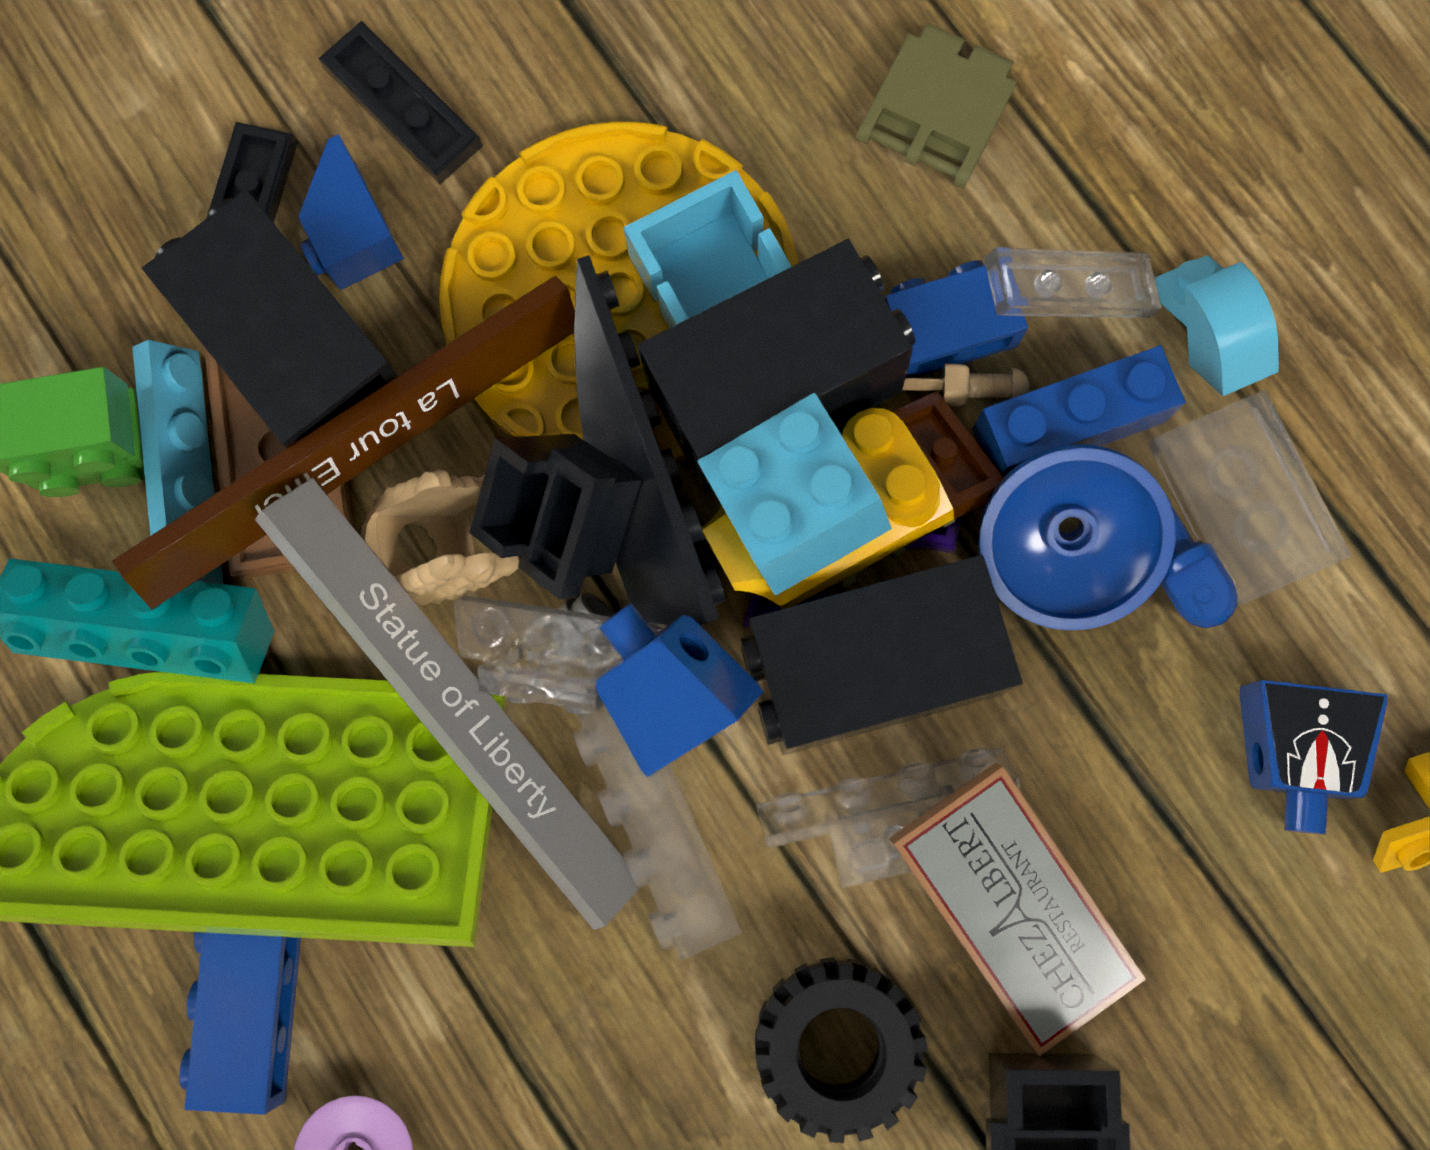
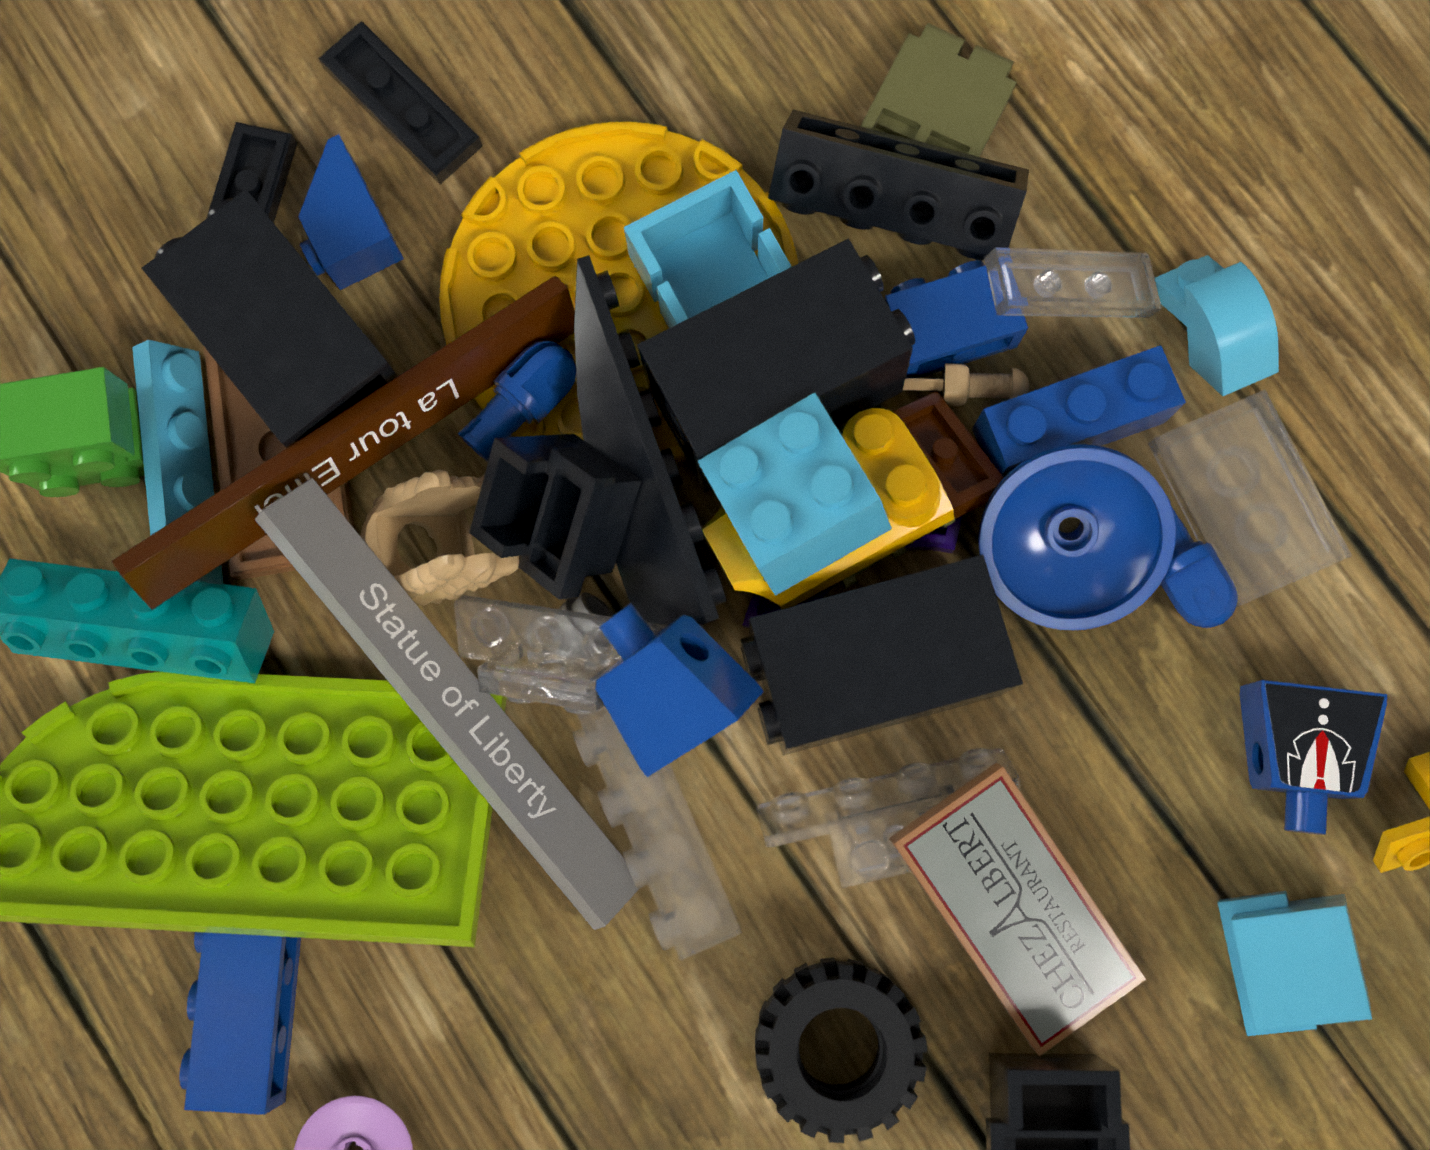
(523, 394): none -> blue arm
(897, 185): none -> black brick
(1294, 962): none -> medium azure plate

